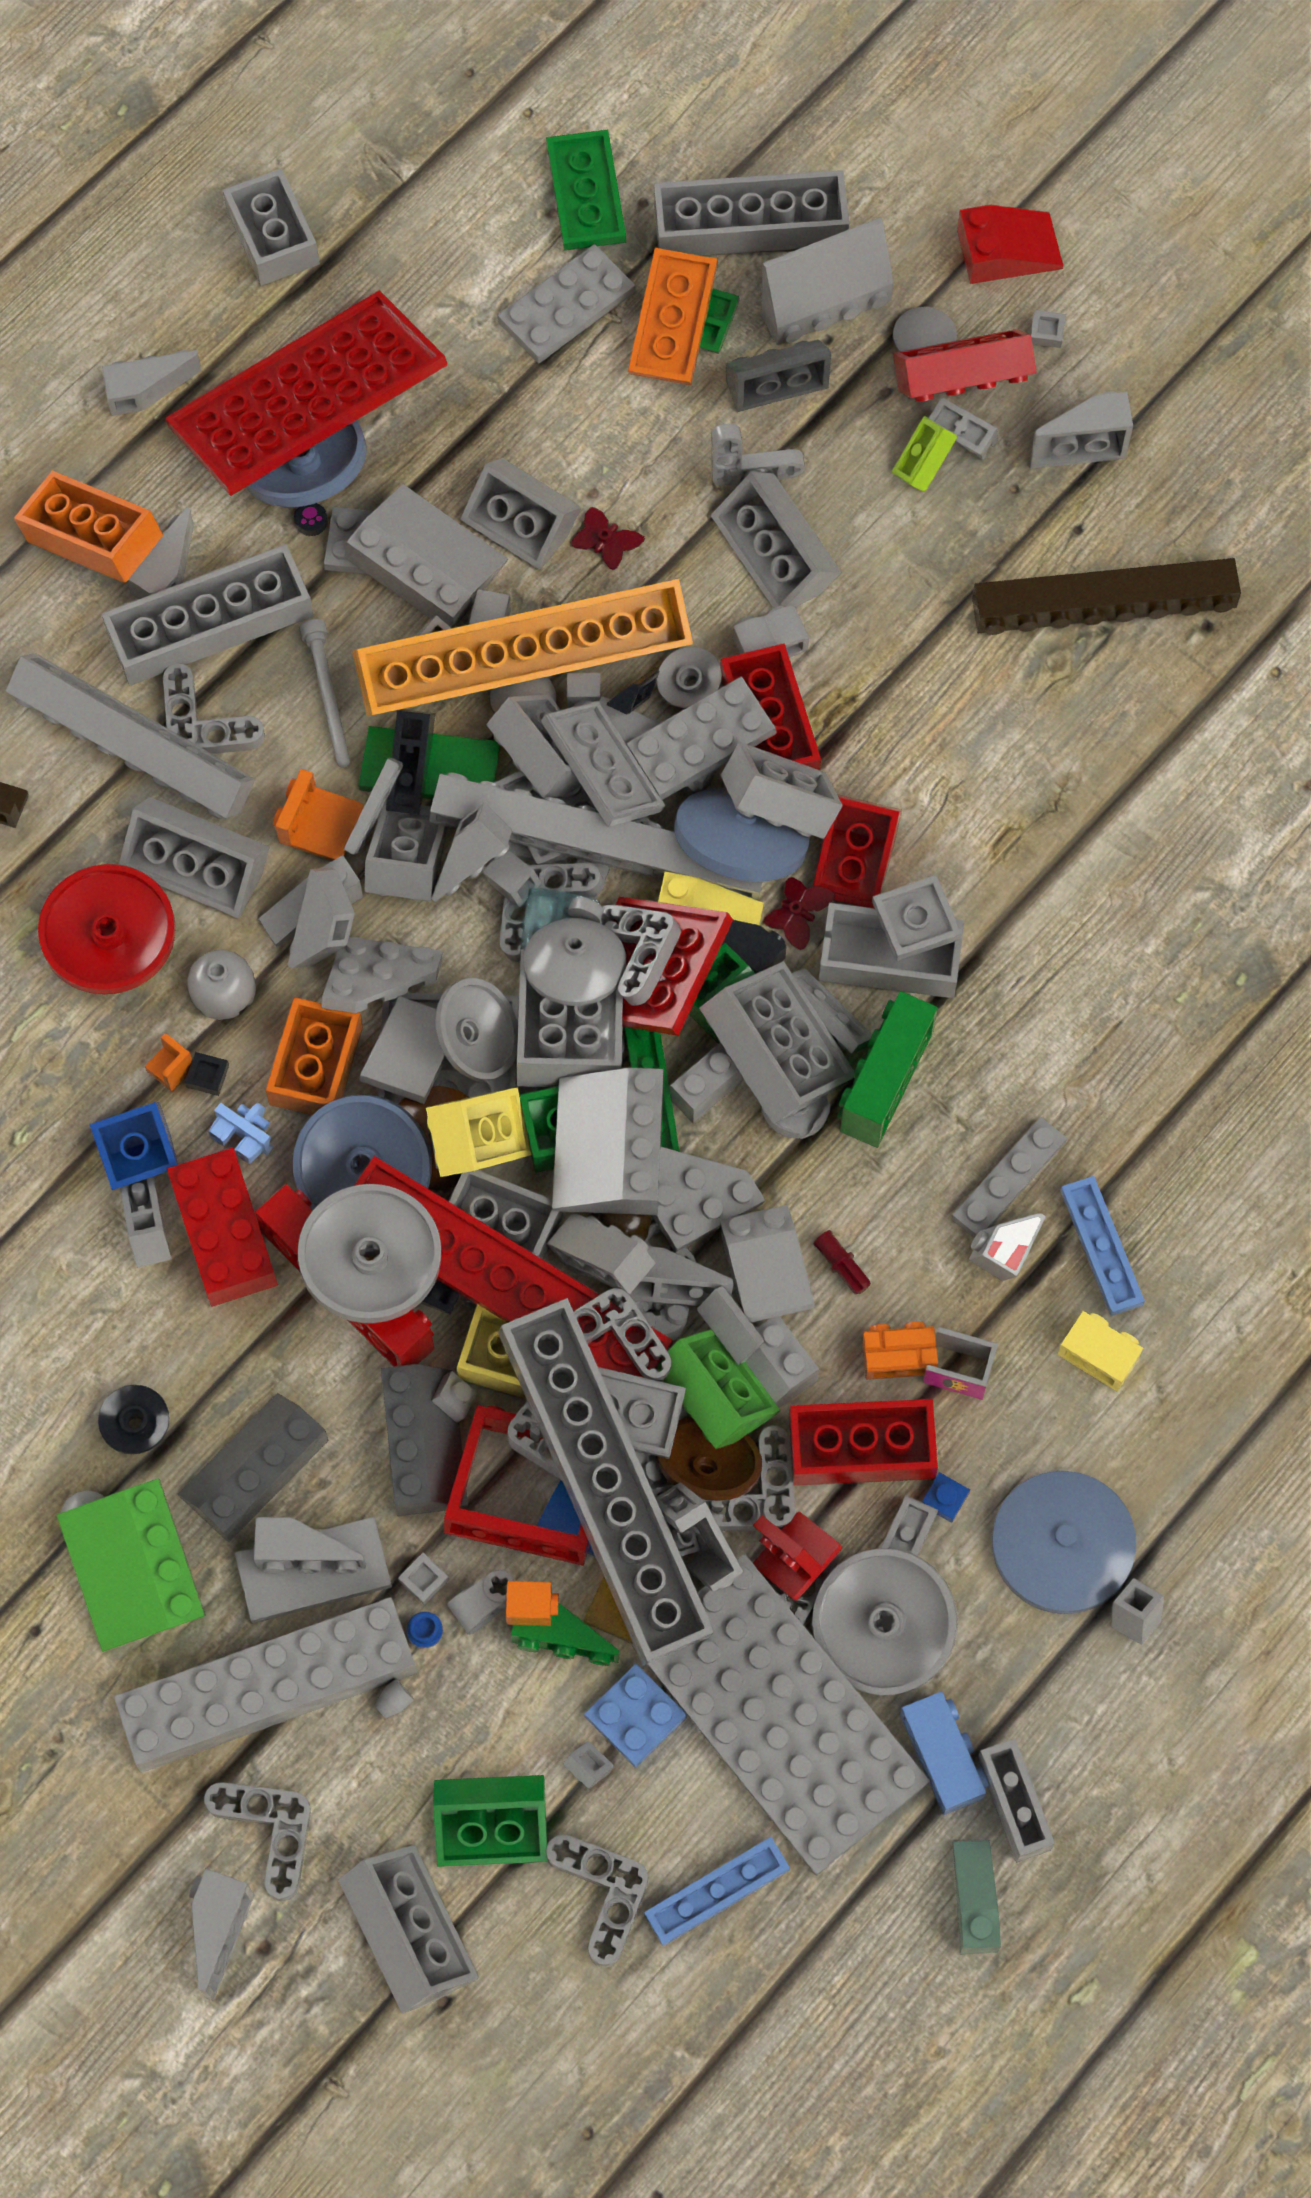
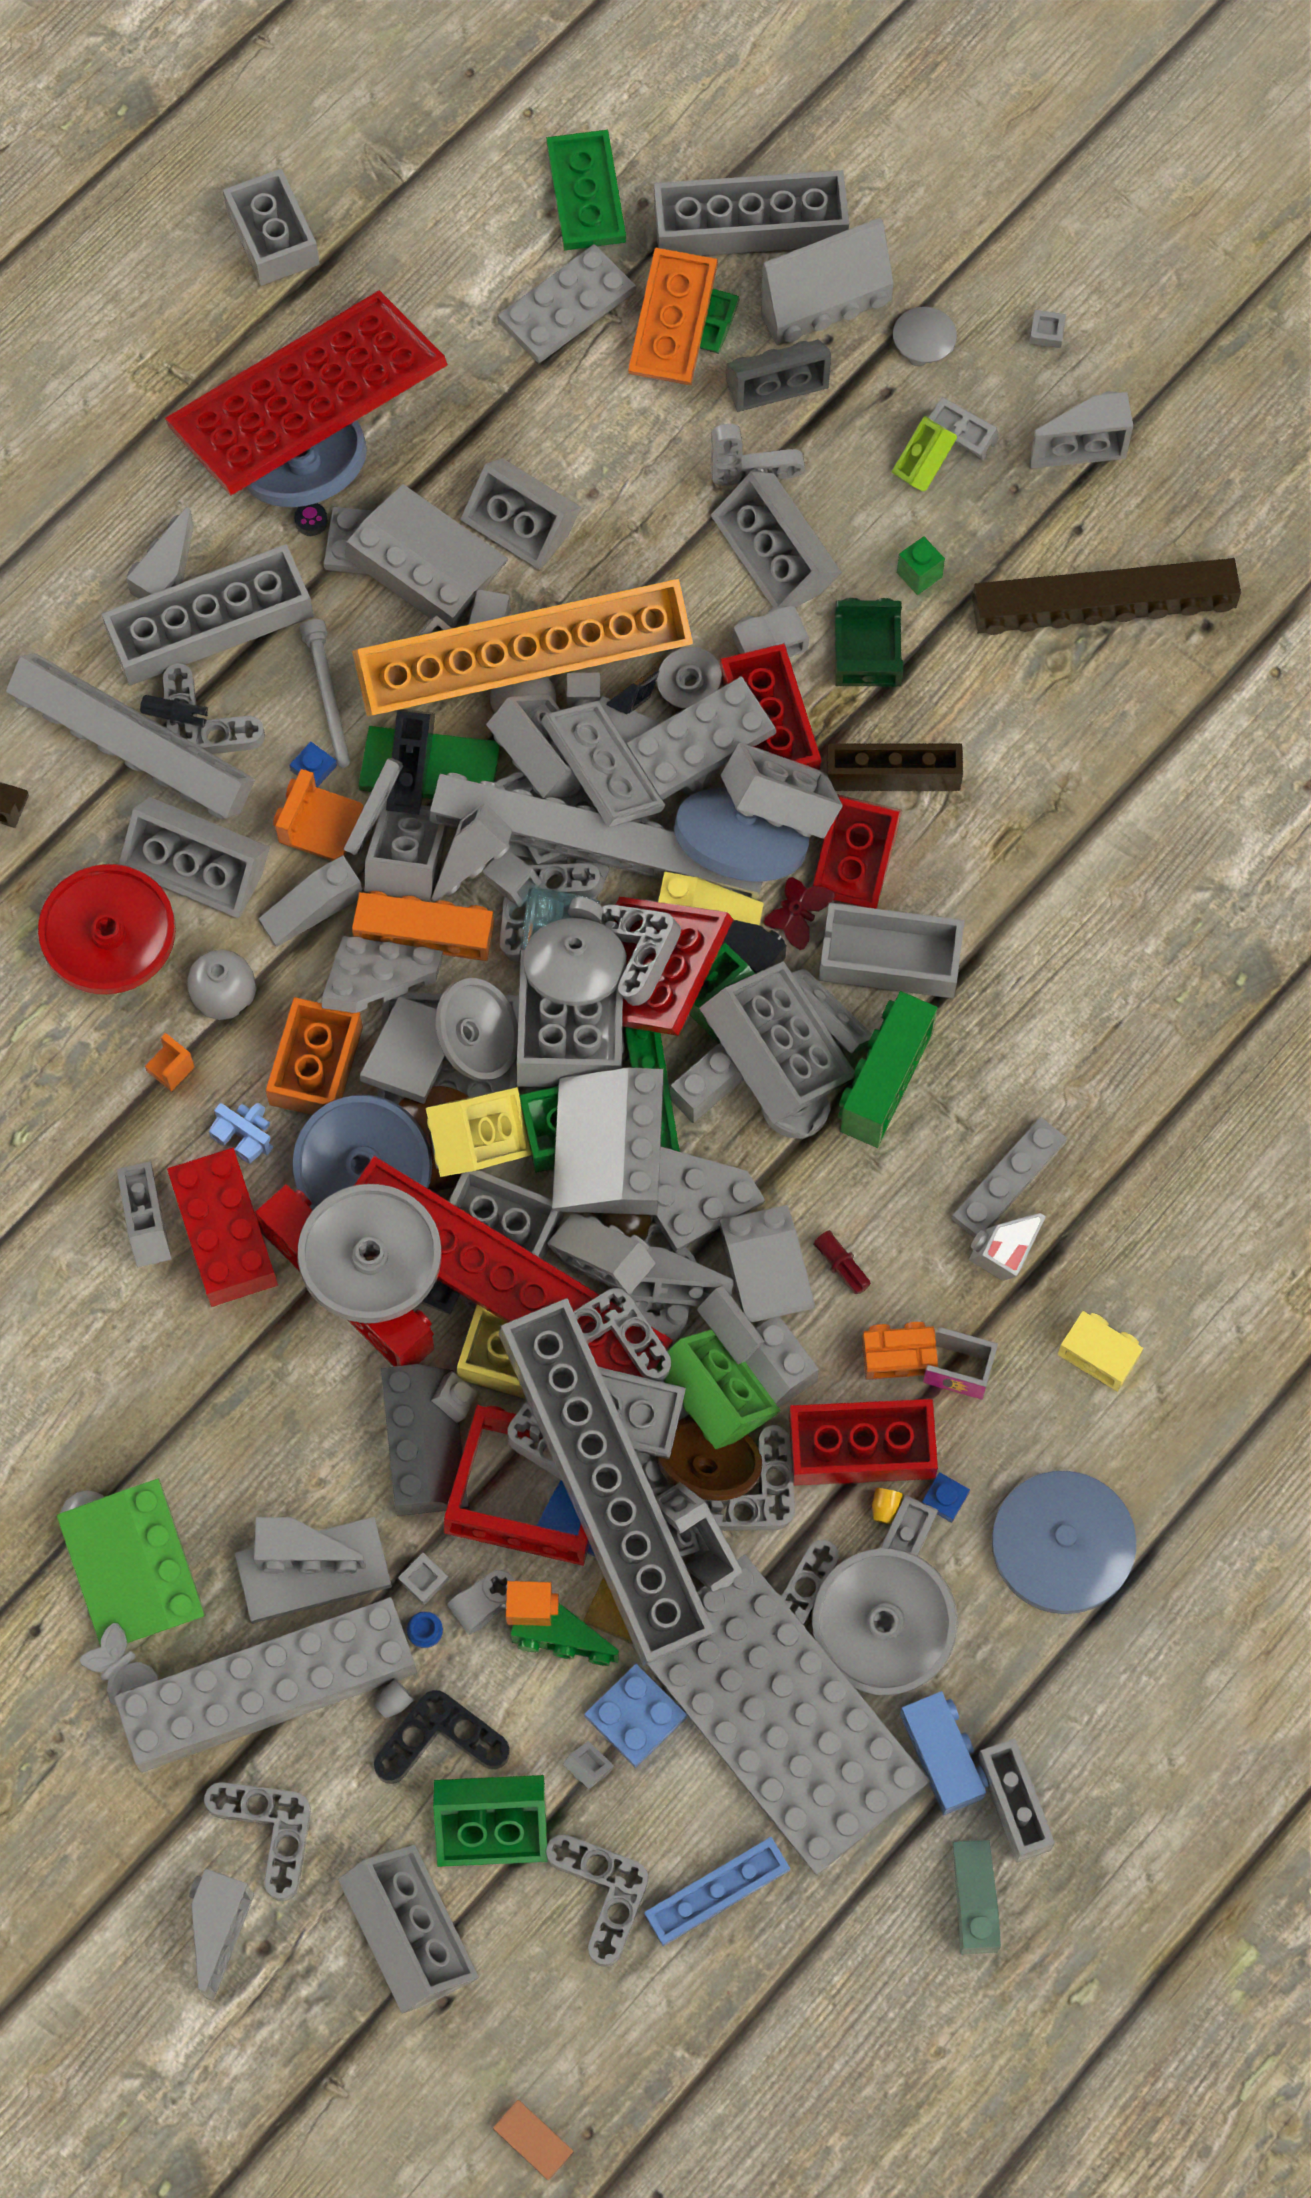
(88, 526): orange brick -> none
(116, 1665): none -> light grey piece
(131, 1403): black dish -> none
(134, 1145): blue slope -> none
(143, 382): light grey slope -> none
(173, 710): none -> black axle
(207, 1073): black plate -> none
(254, 1466): dark grey slope -> none
(315, 761): none -> blue plate
(322, 920): light grey slope -> none
(418, 923): none -> orange brick
(444, 1725): none -> black beam
(533, 2140): none -> nougat tile
(599, 537): dark red piece -> none
(794, 1554): red bracket -> none
(868, 643): none -> dark green panel
(886, 1505): none -> yellow hose
(895, 766): none -> dark brown brick
(916, 918): light grey plate -> none
(920, 565): none -> green brick
(964, 364): brick -> none
(1007, 242): red slope -> none
(1102, 1246): medium blue plate -> none
(1137, 1611): light grey brick -> none

